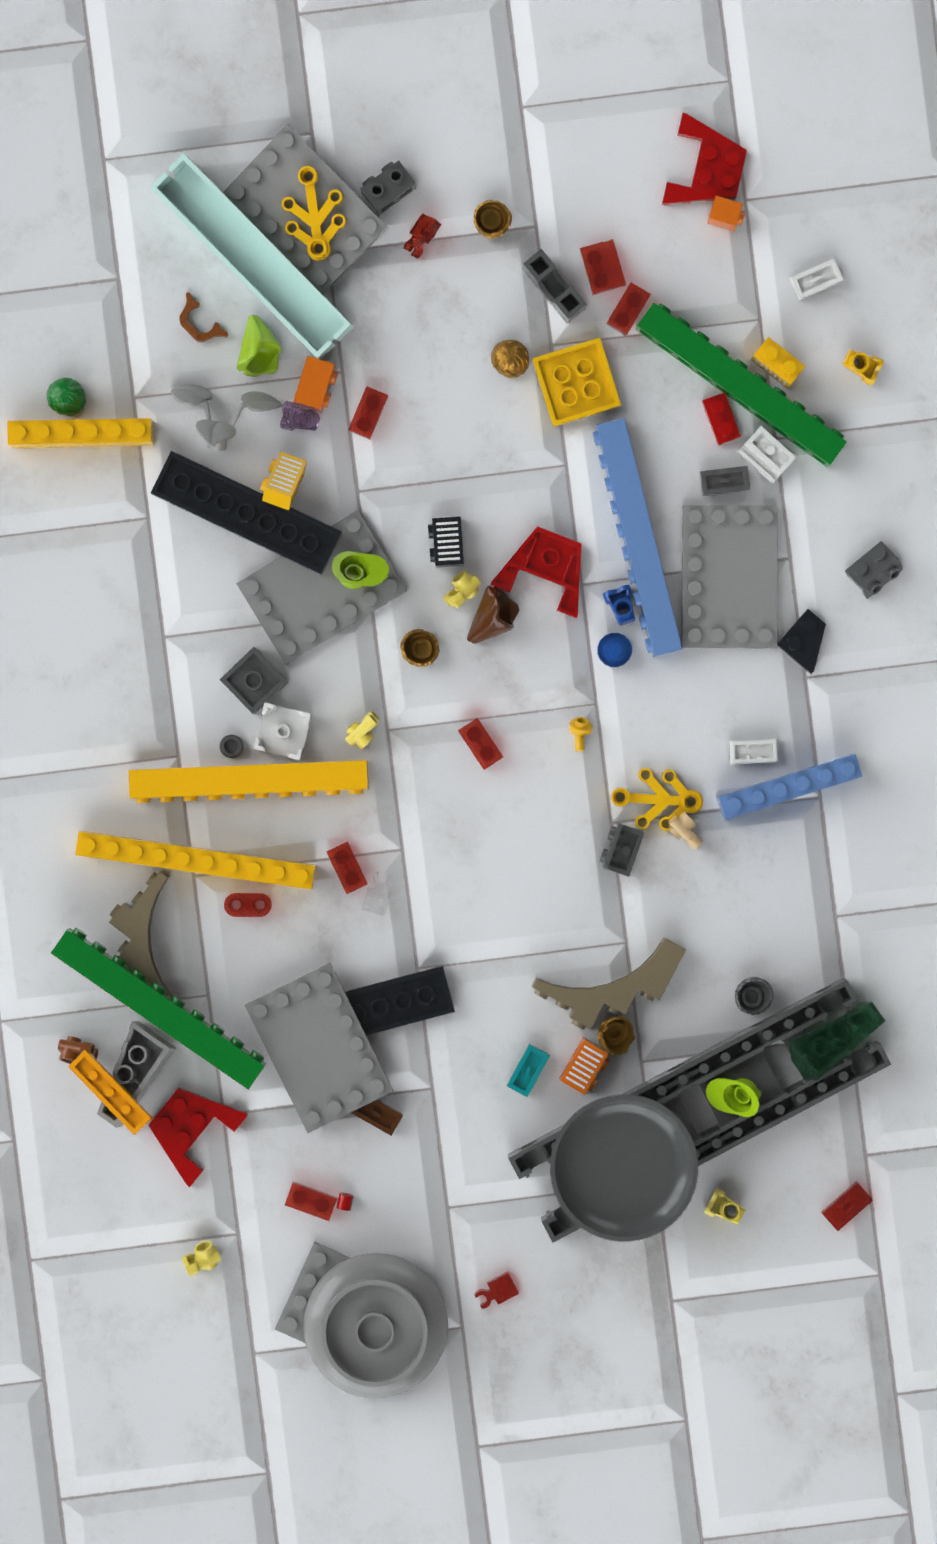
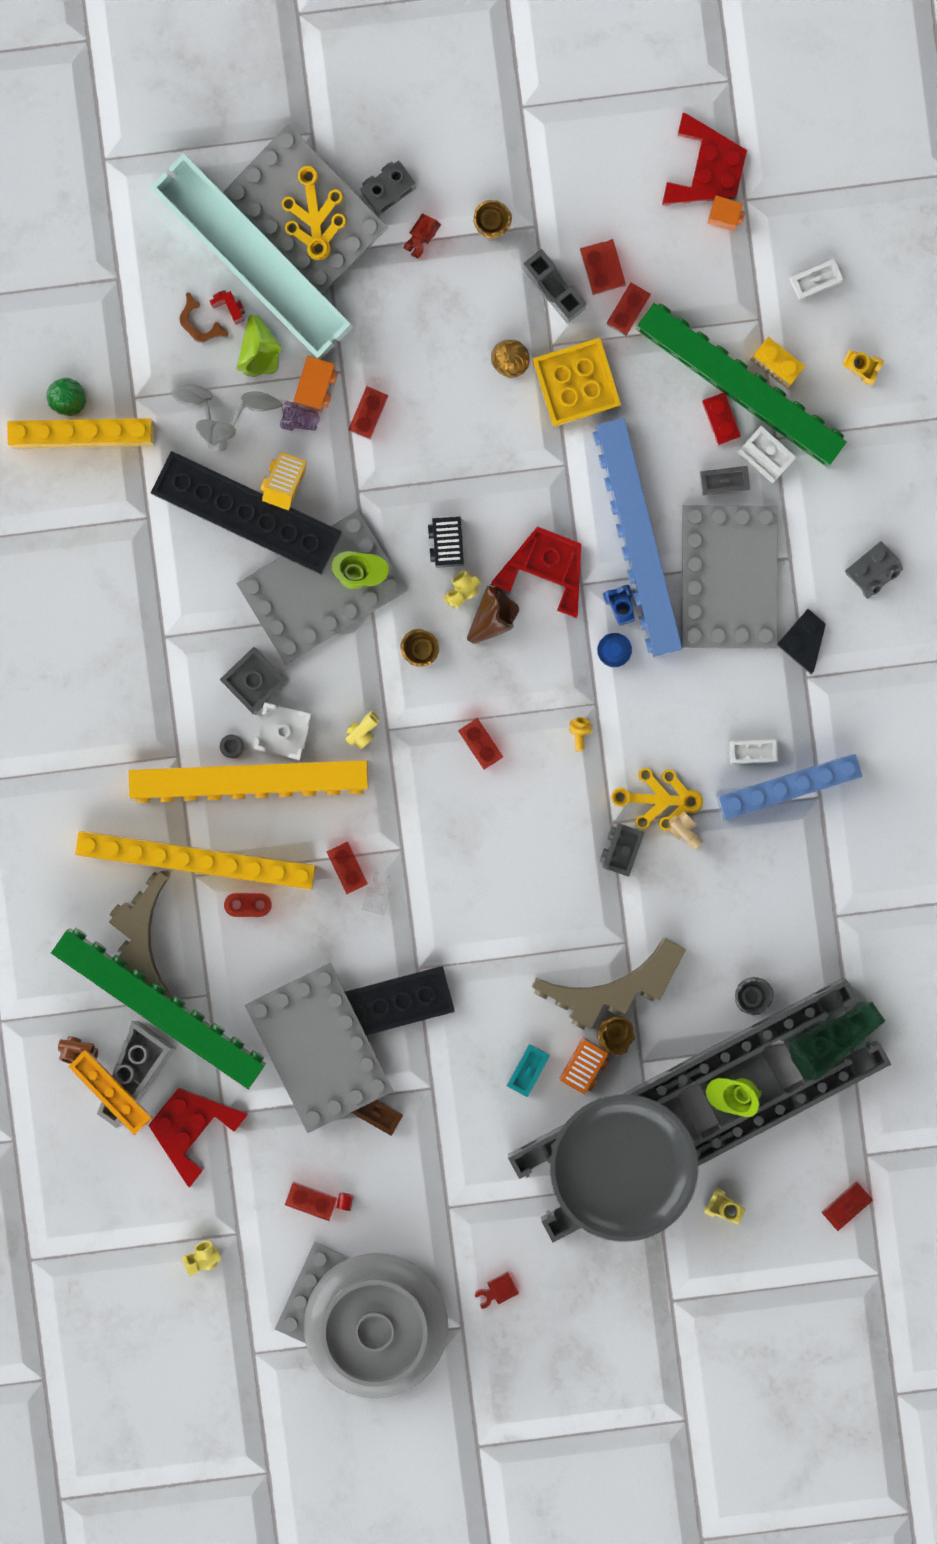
(235, 307): none -> red bracket

